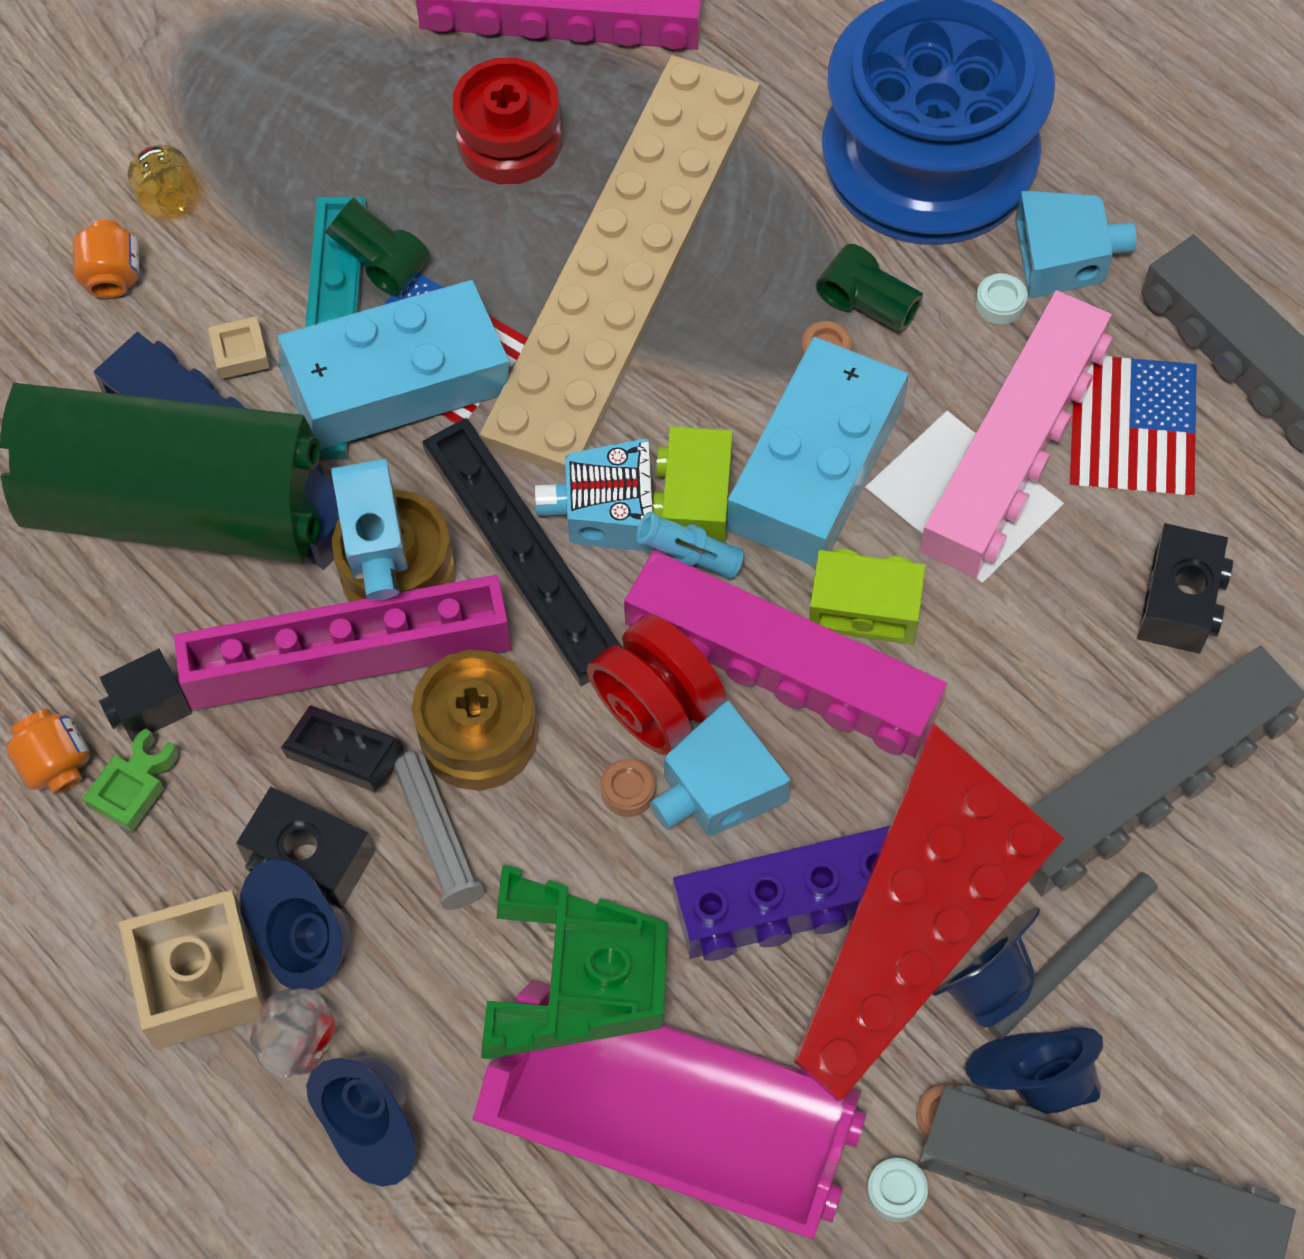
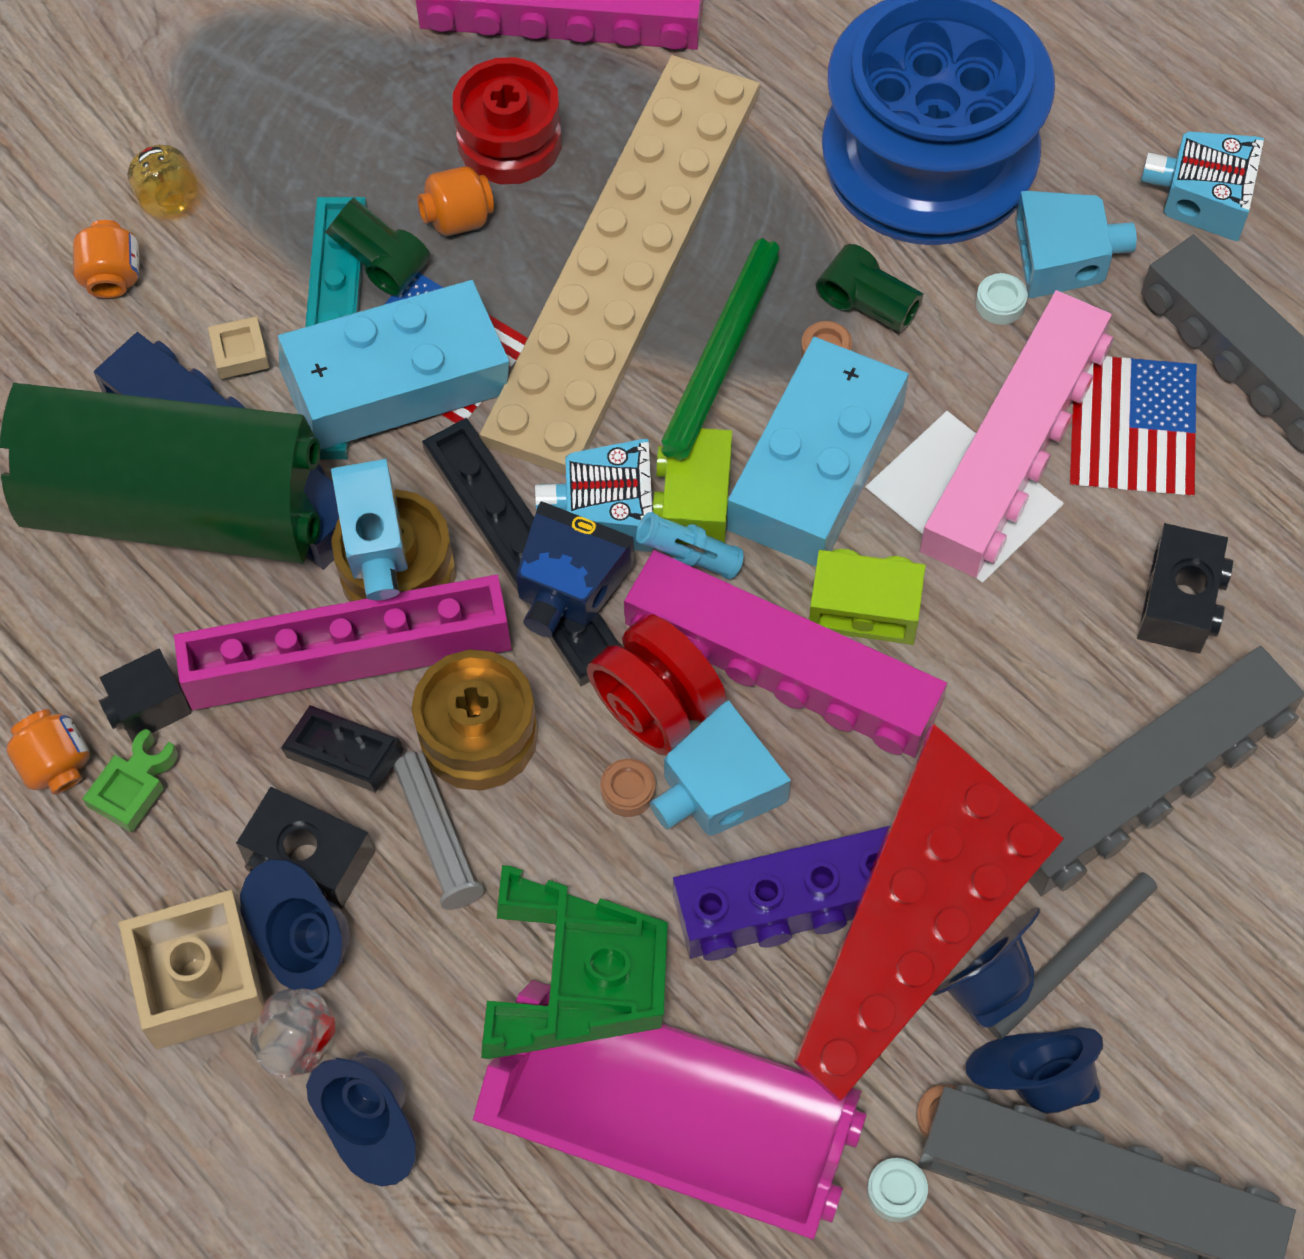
(456, 201): none -> orange head
(569, 568): none -> dark blue torso
(720, 350): none -> green axle
(1208, 180): none -> torso

